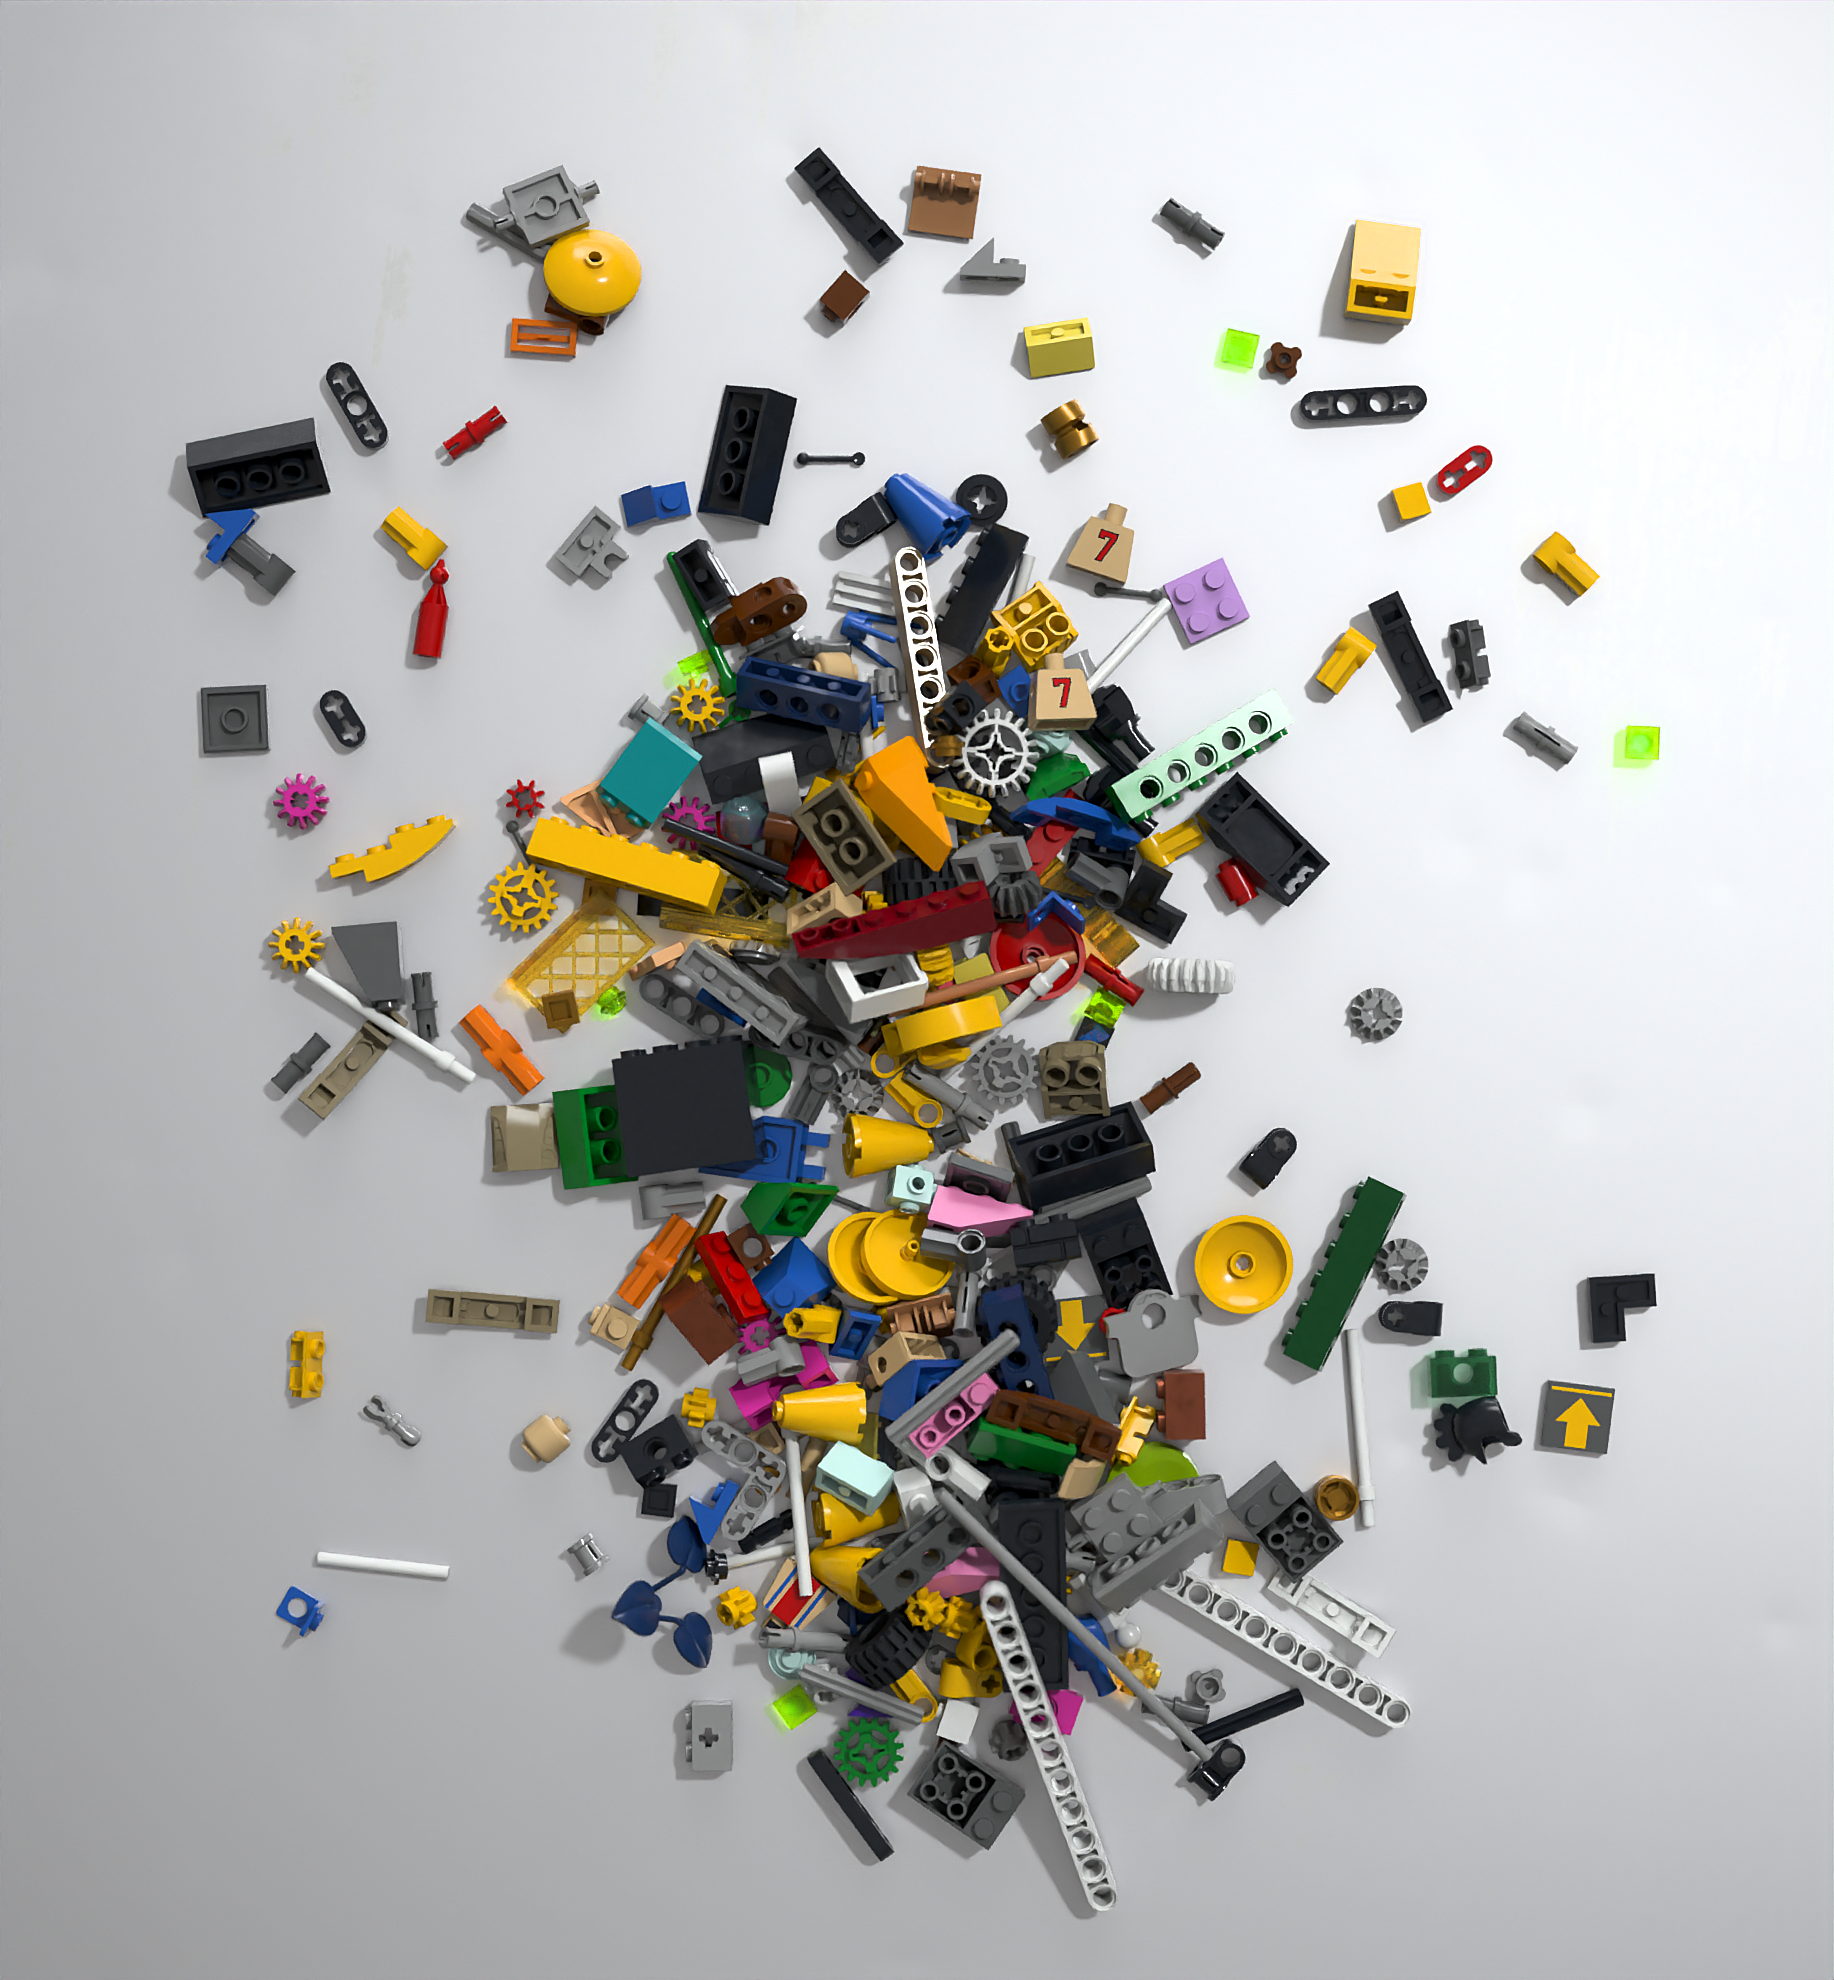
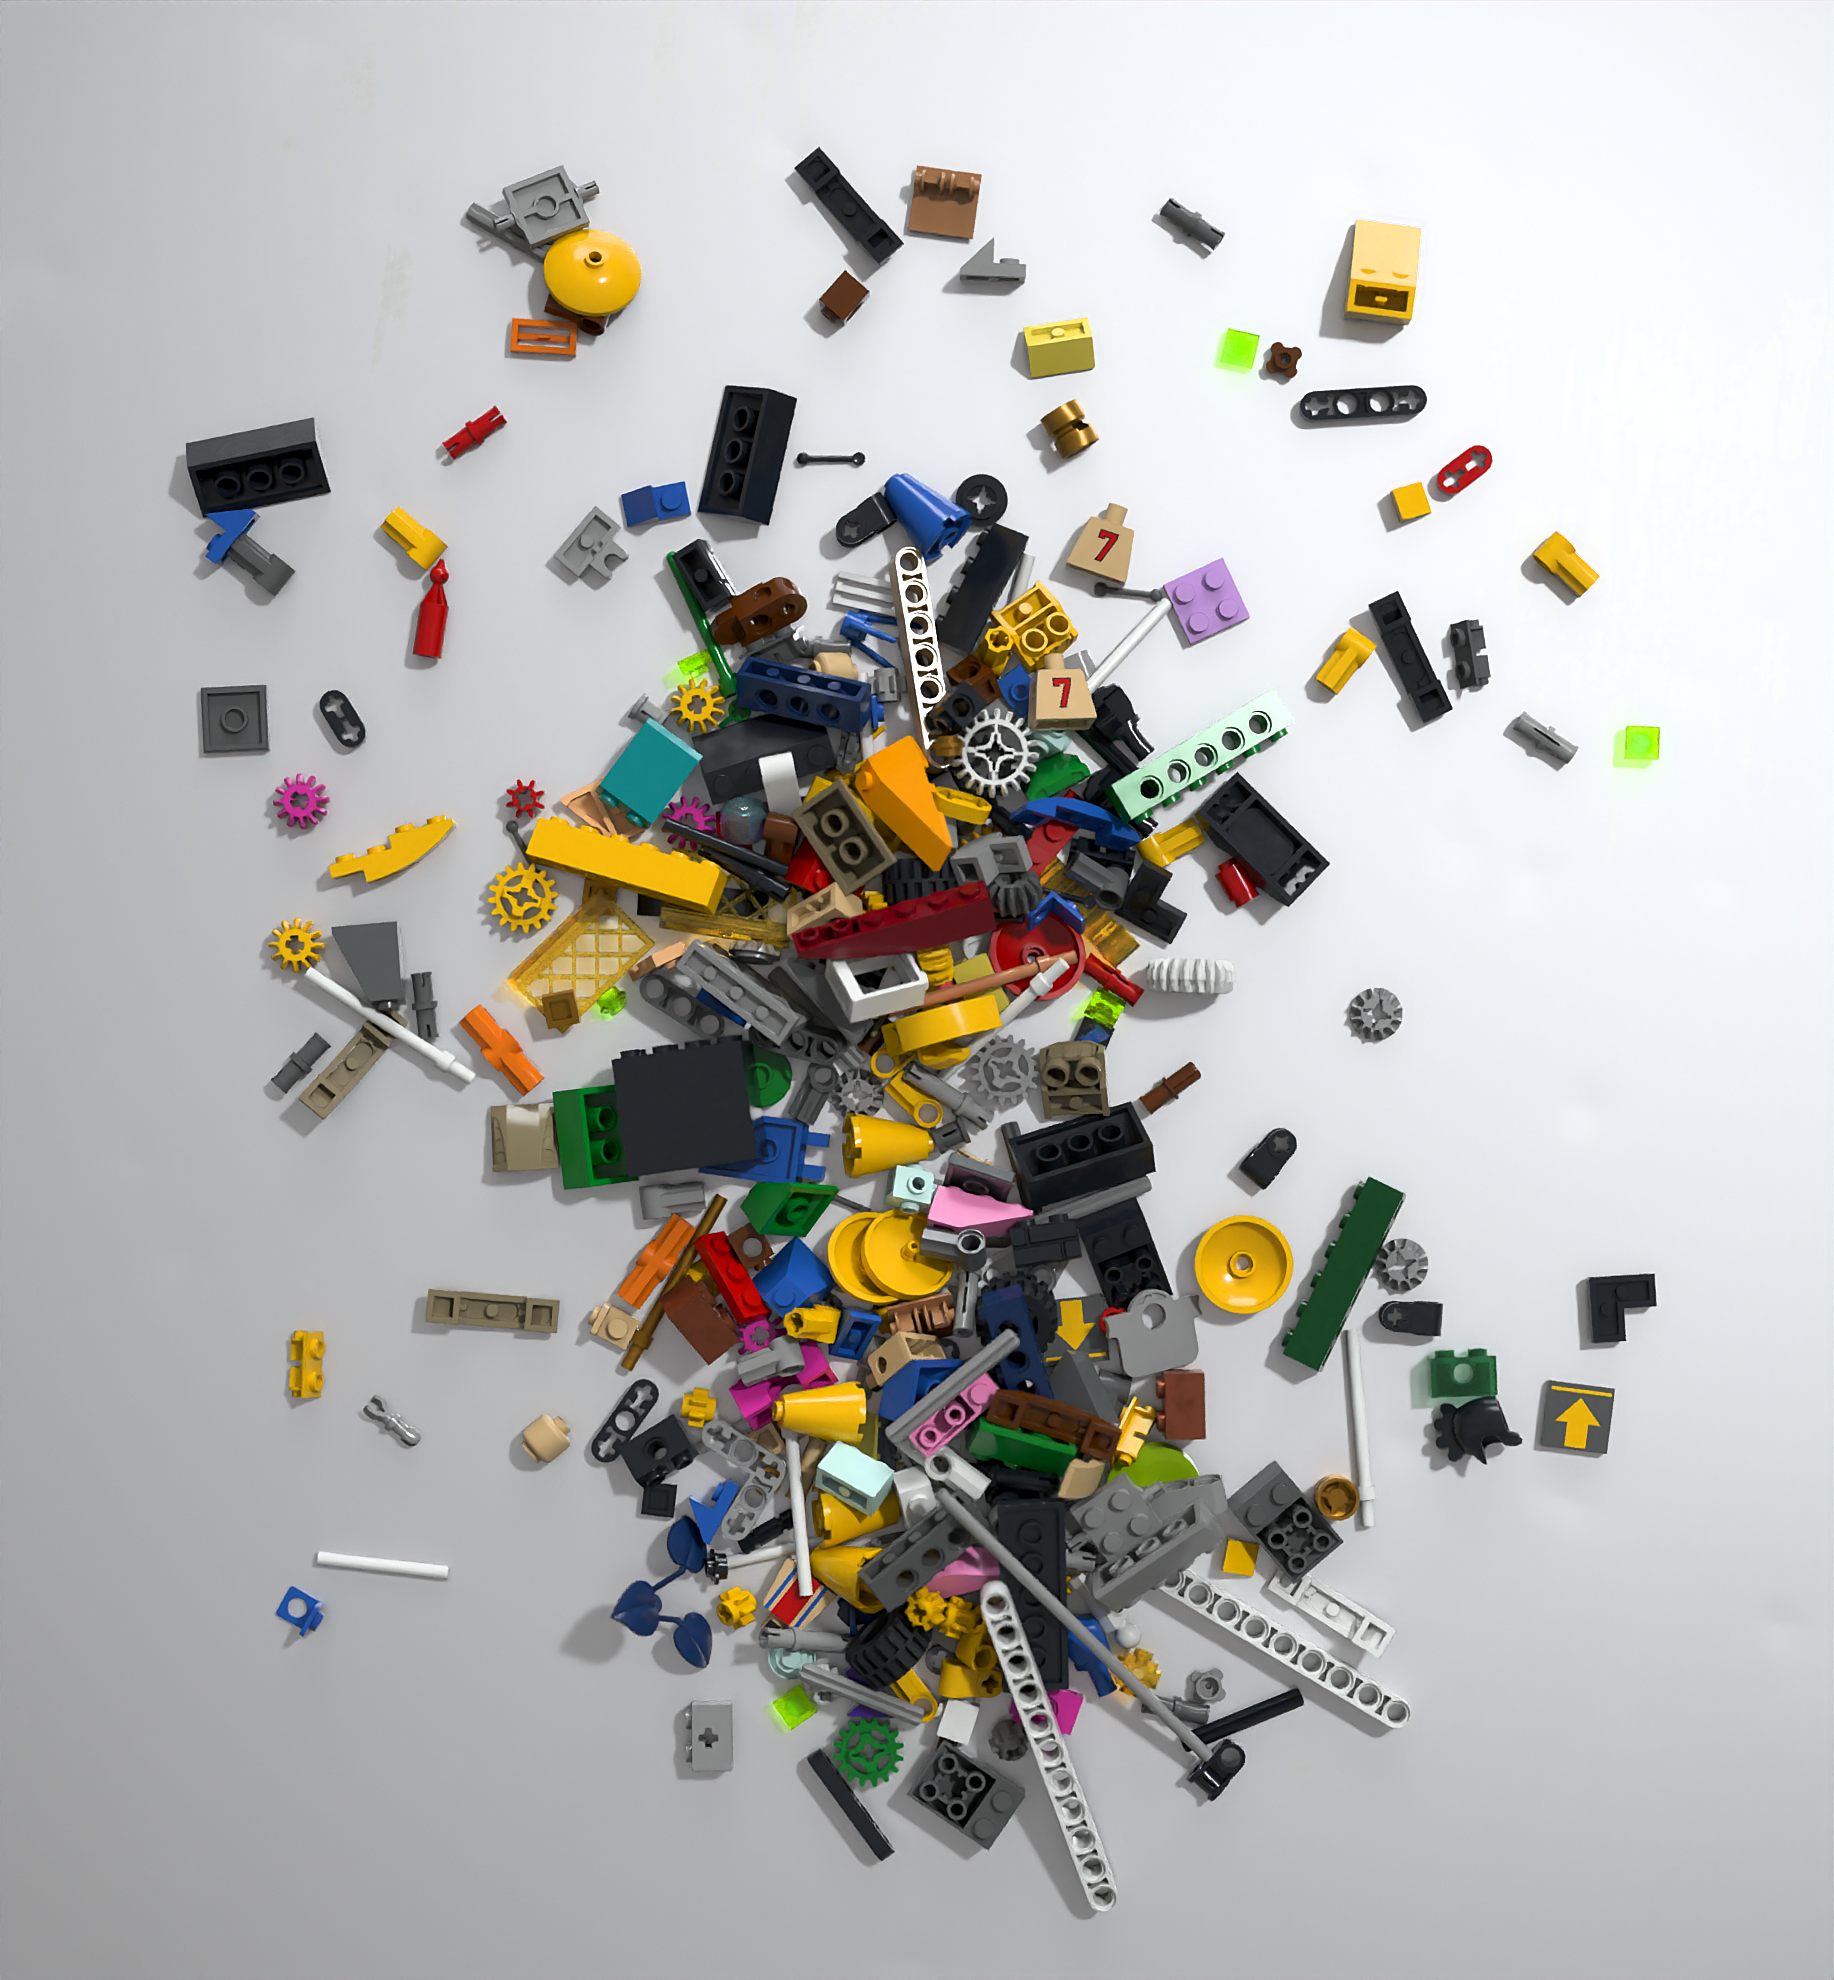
(338, 389): black beam -> none
(588, 1554): light grey bush -> none

